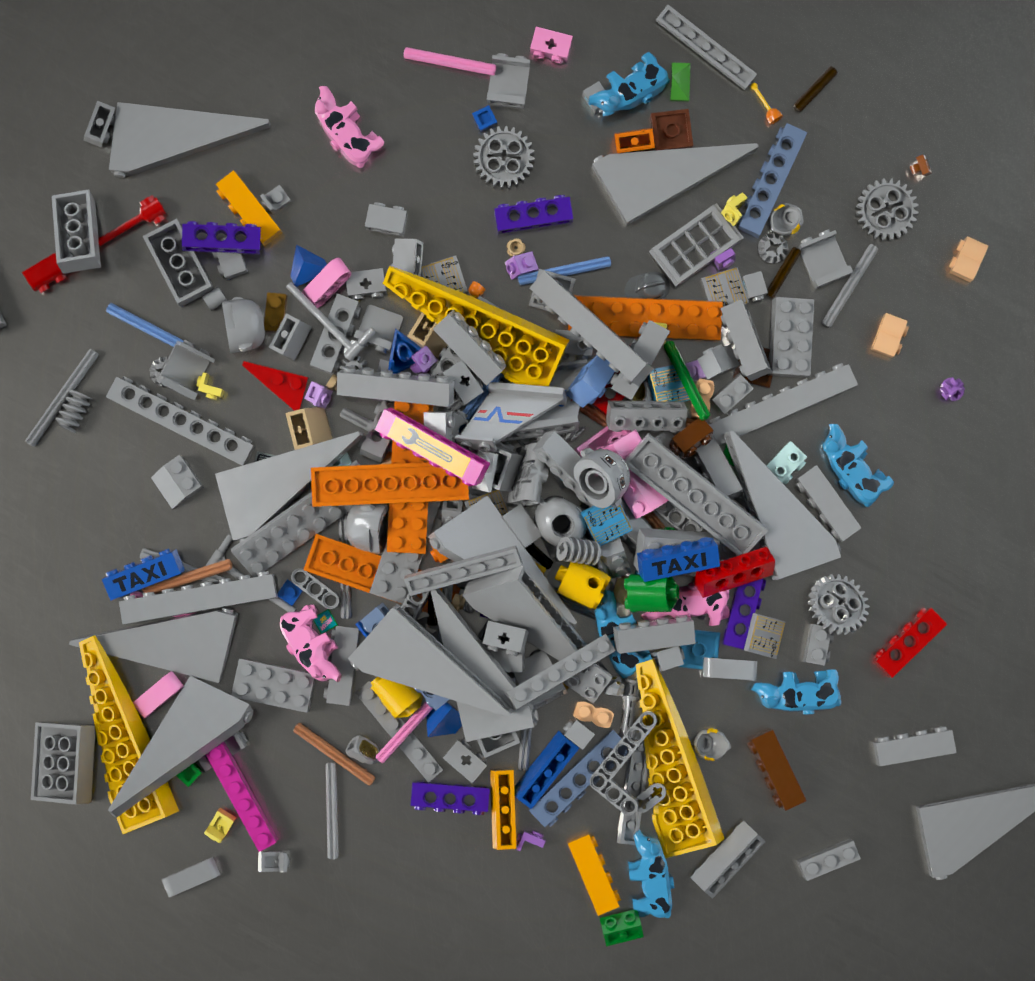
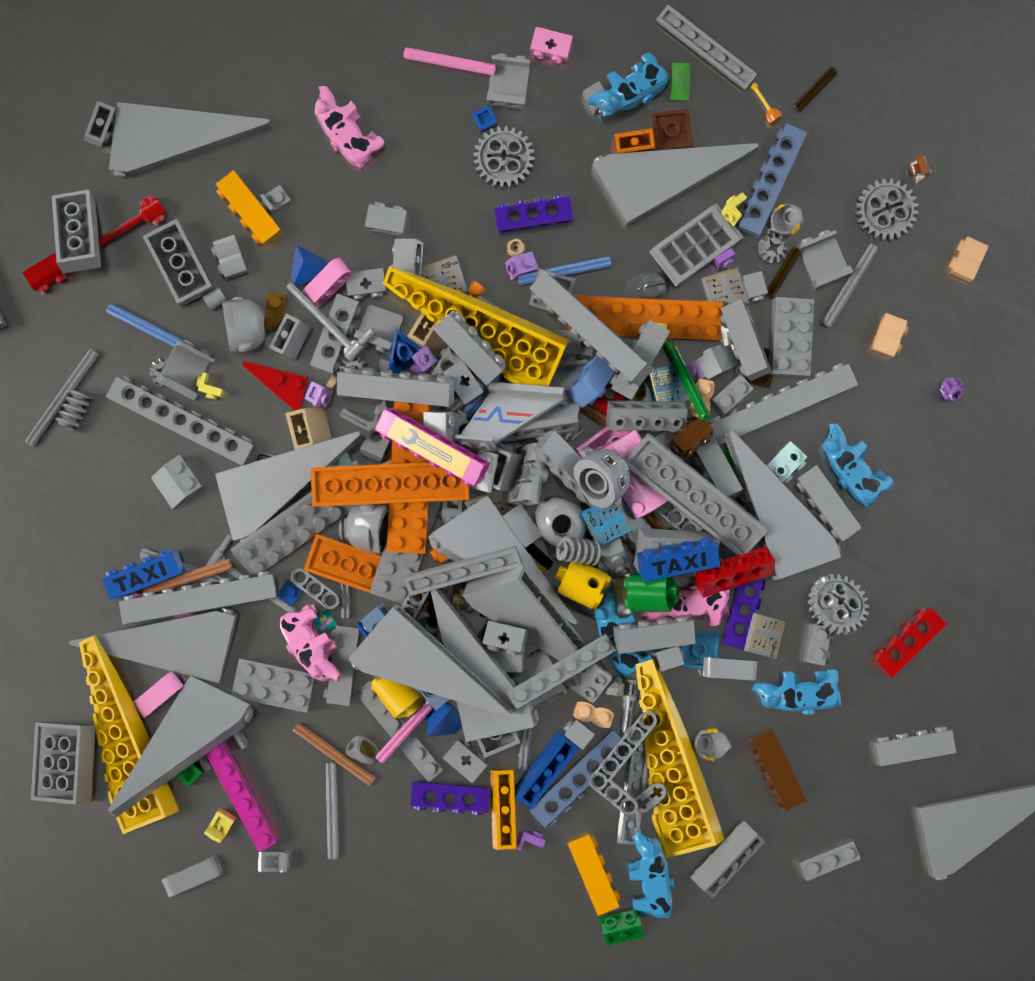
(229, 245): dark purple brick -> none

